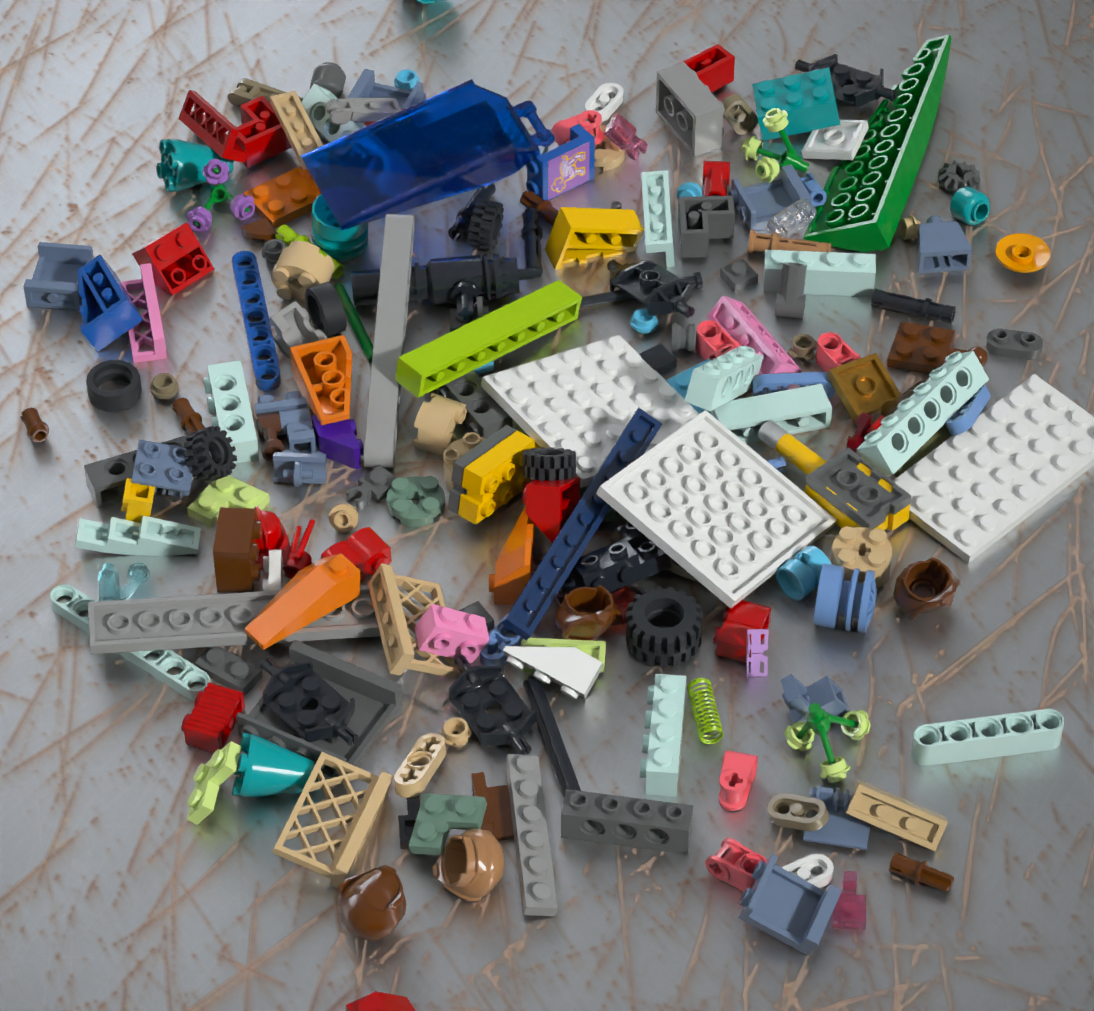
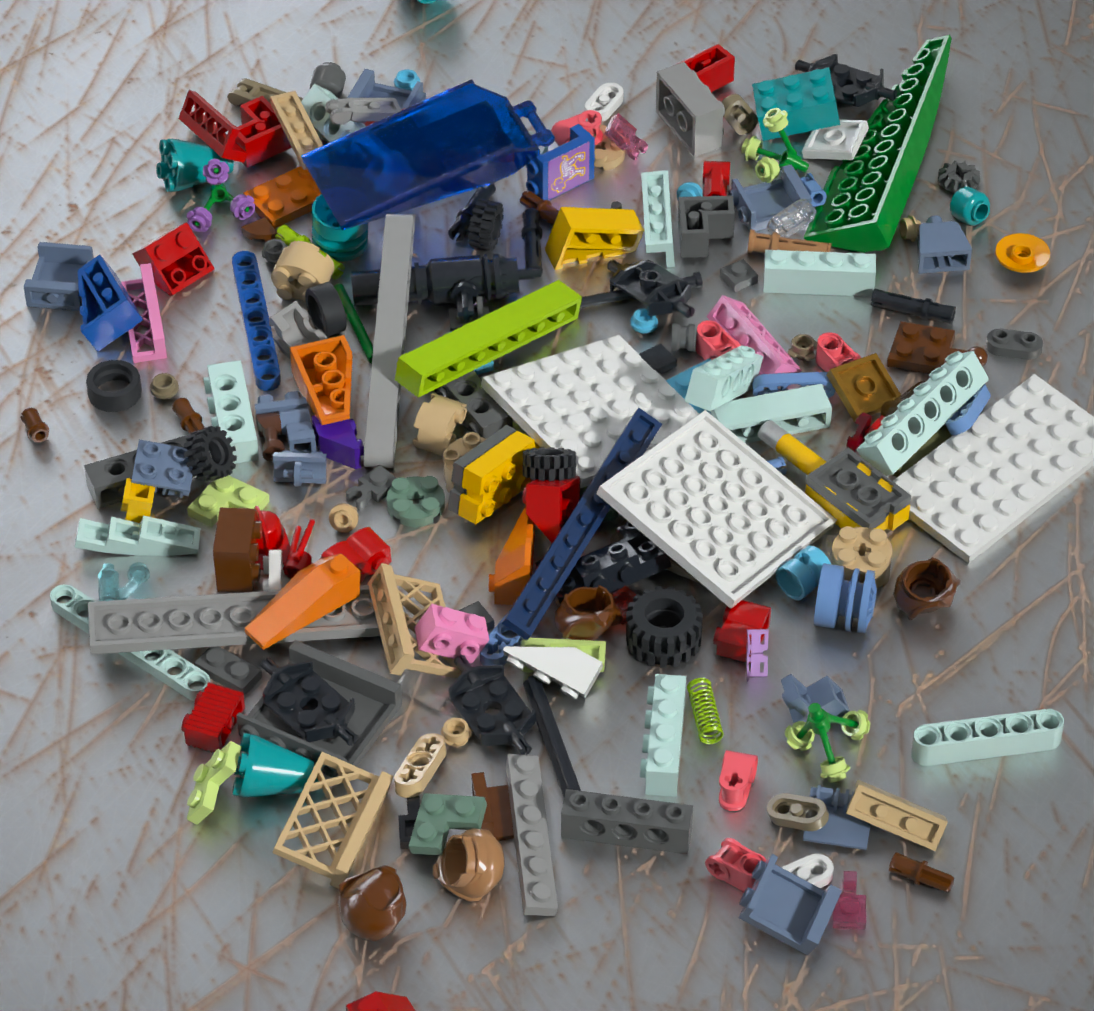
(791, 298): dark grey piece -> none

